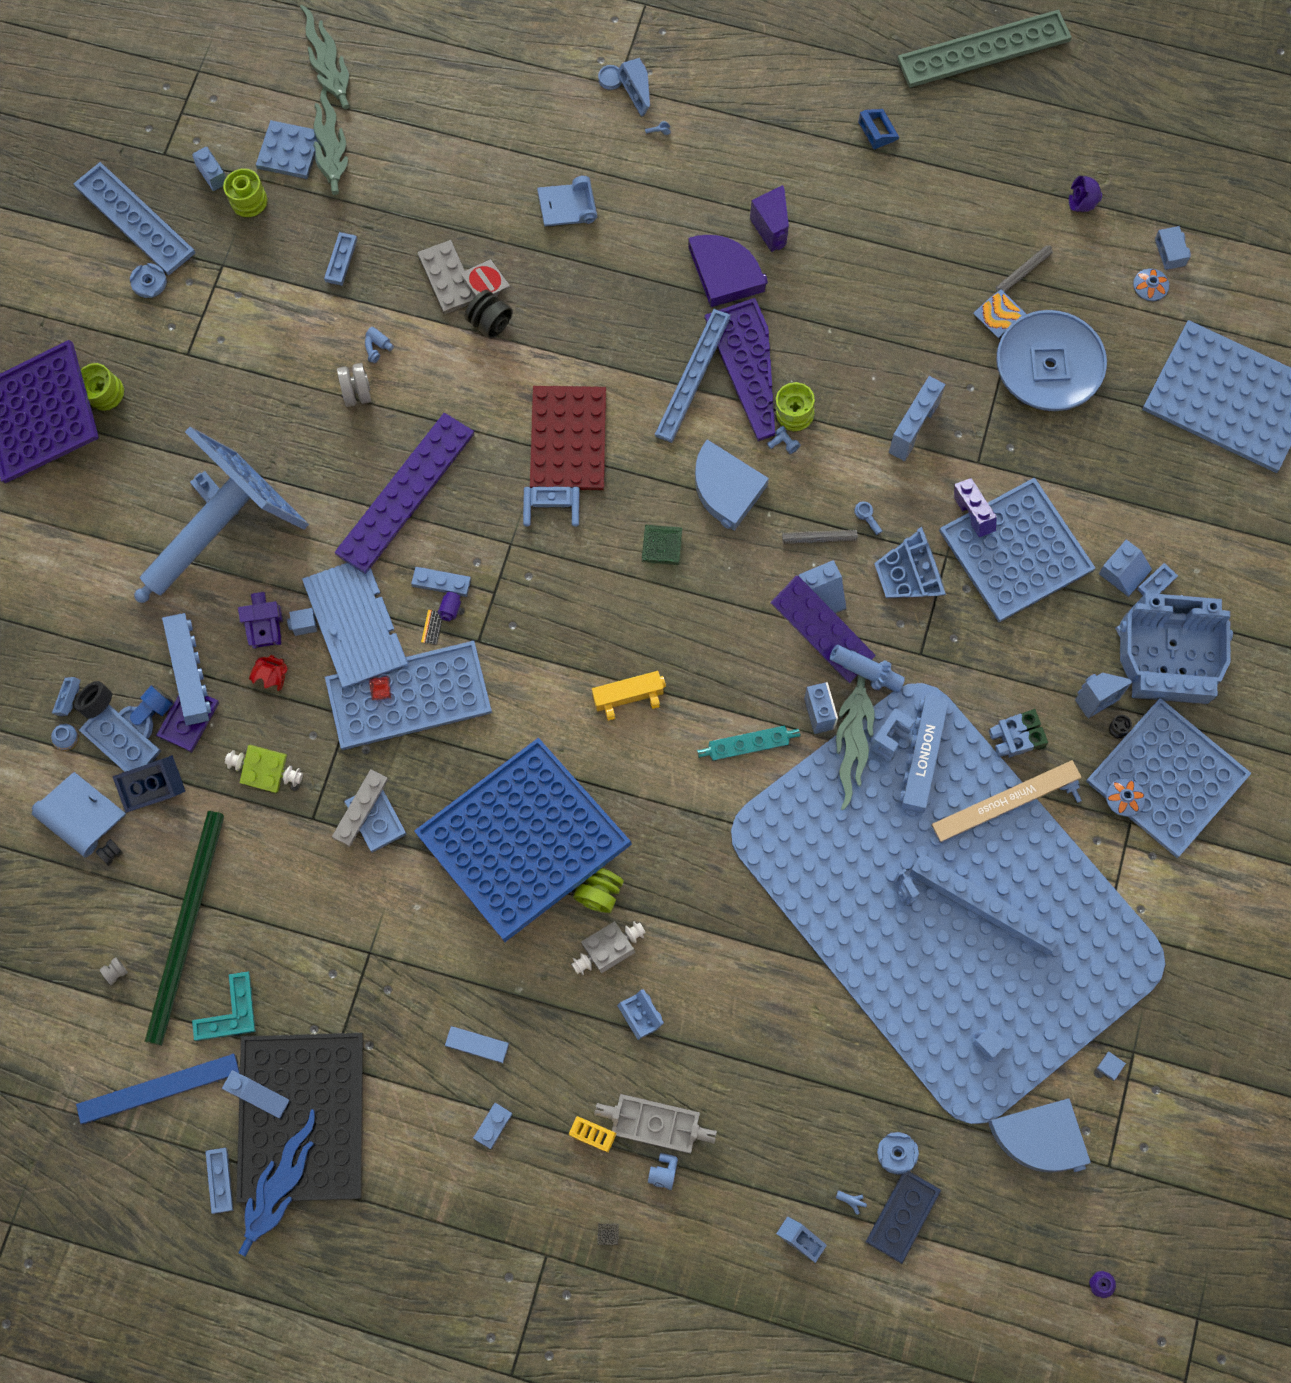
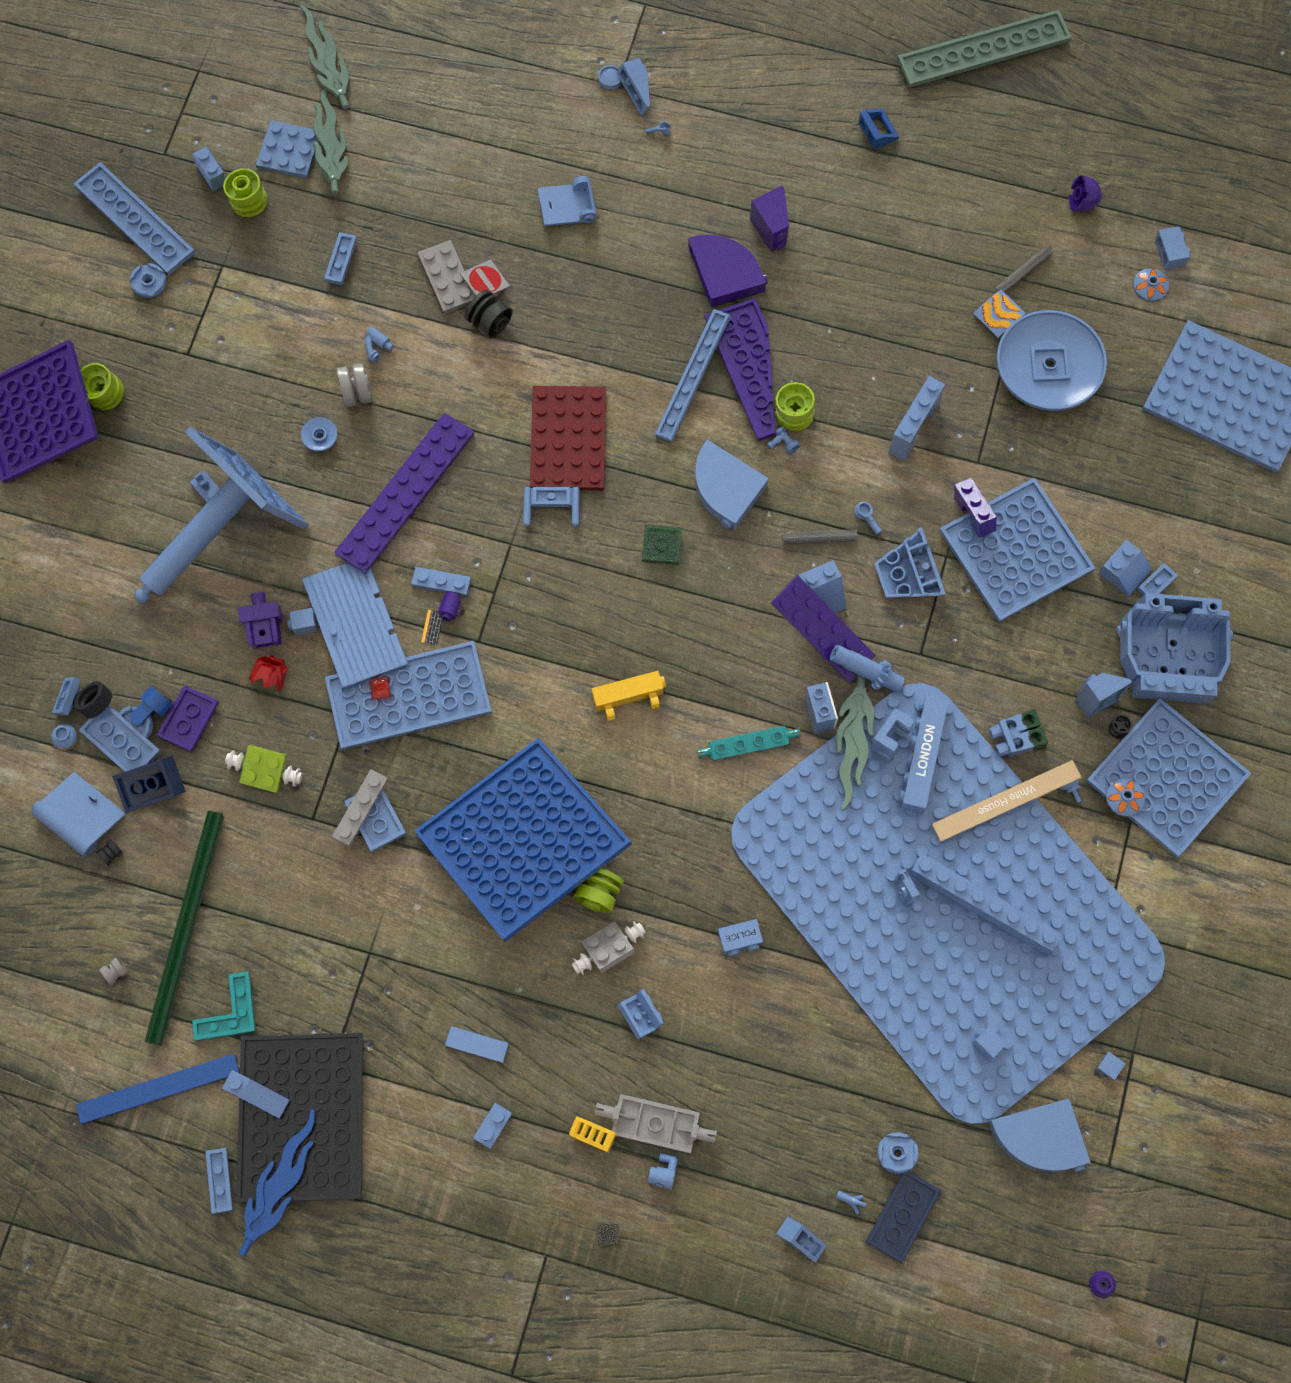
(185, 669): medium blue brick -> none
(316, 427): none -> medium blue dish
(740, 938): none -> medium blue brick

